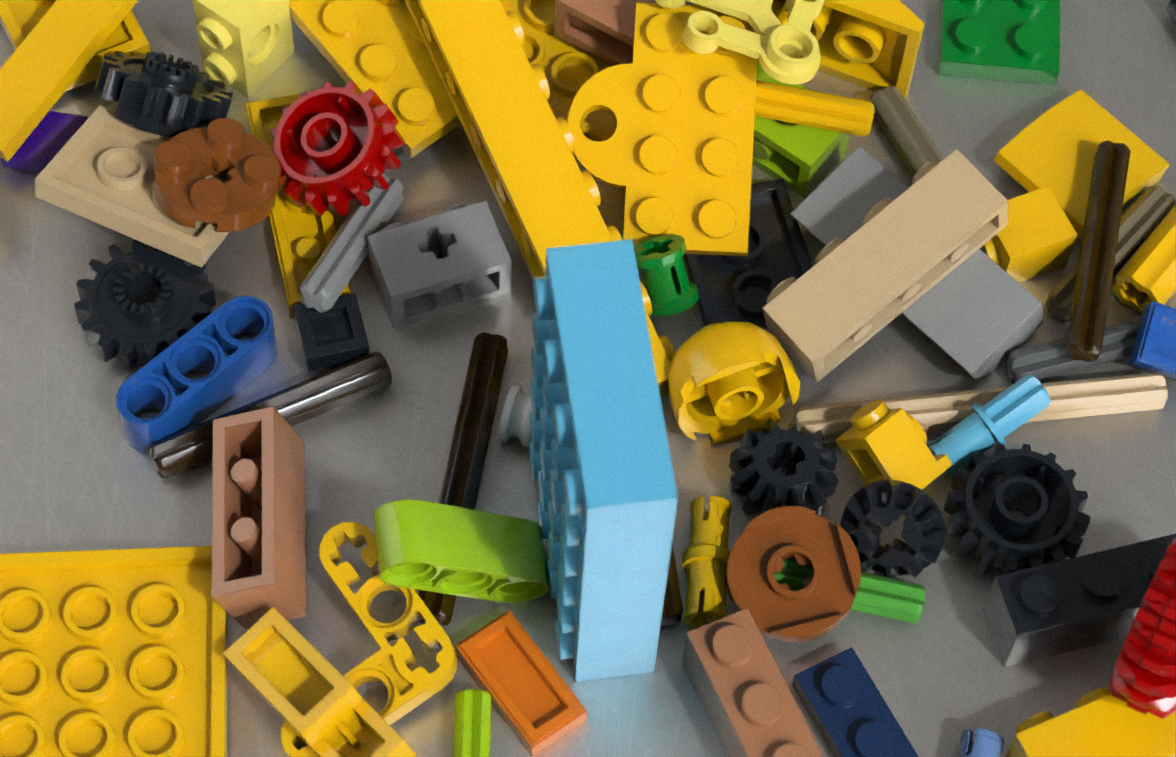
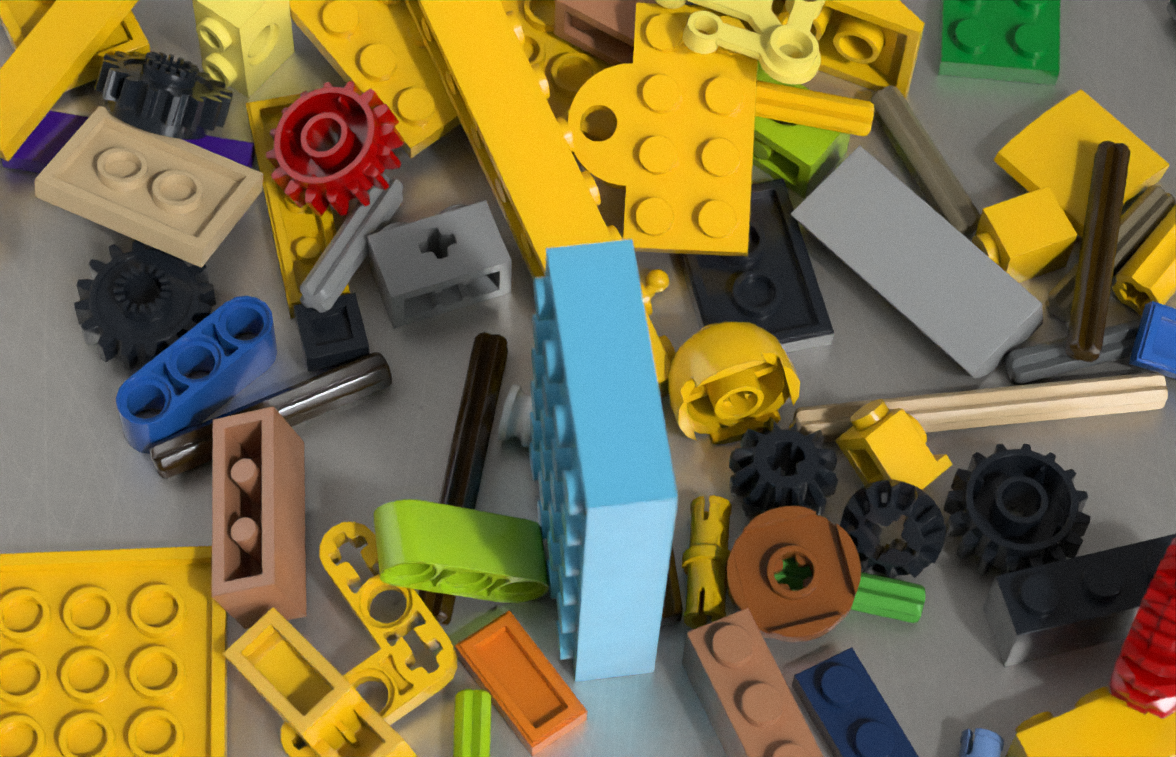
(216, 150): dark orange plate -> none
(665, 274): green bush -> none
(885, 264): tan brick -> none
(991, 422): medium azure axle -> none

